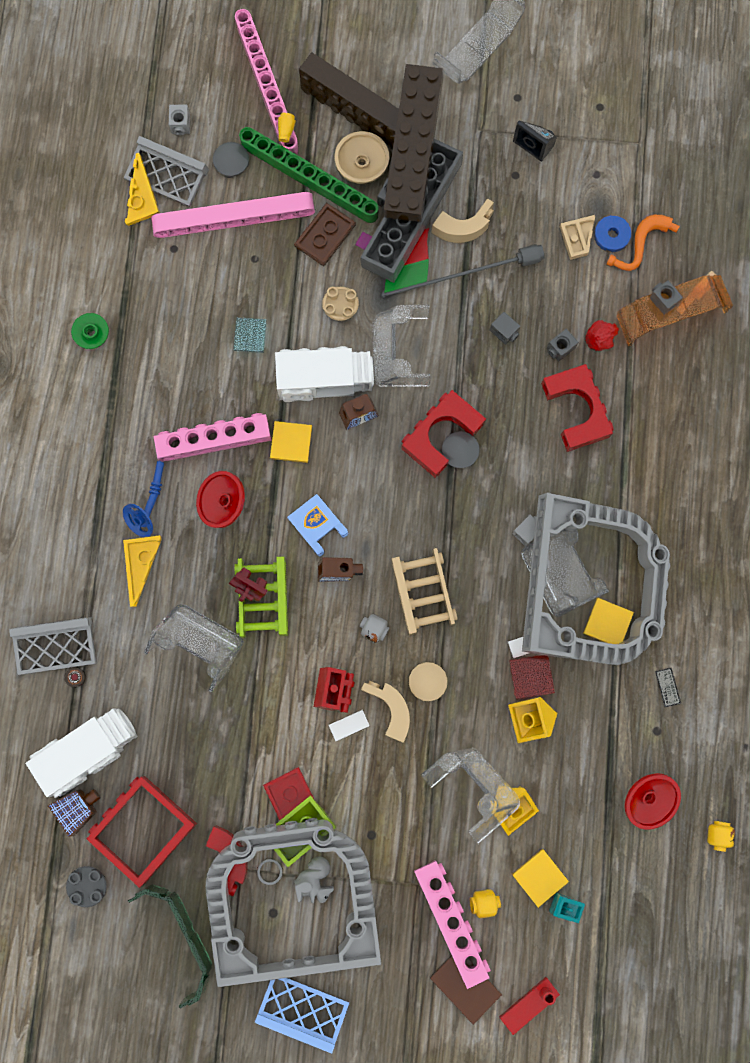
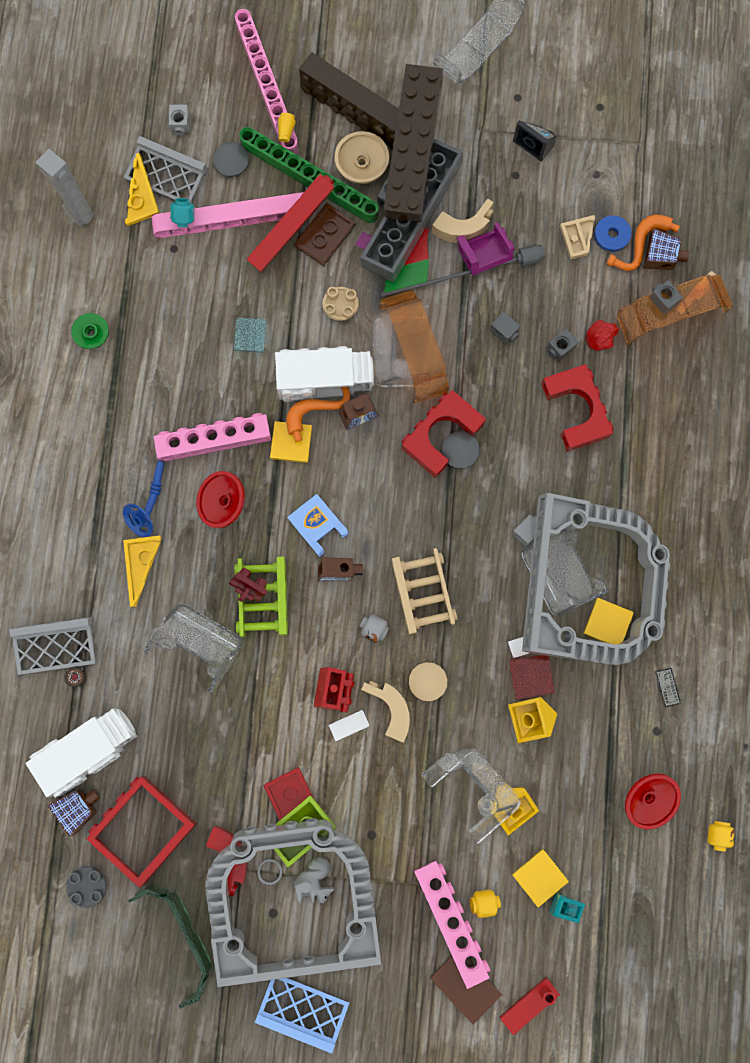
(63, 181): none -> light grey arch
(182, 212): none -> teal head
(291, 222): none -> red brick
(296, 412): none -> orange animal
(417, 344): none -> clear orange windscreen
(486, 250): none -> magenta panel
(663, 251): none -> reddish brown torso

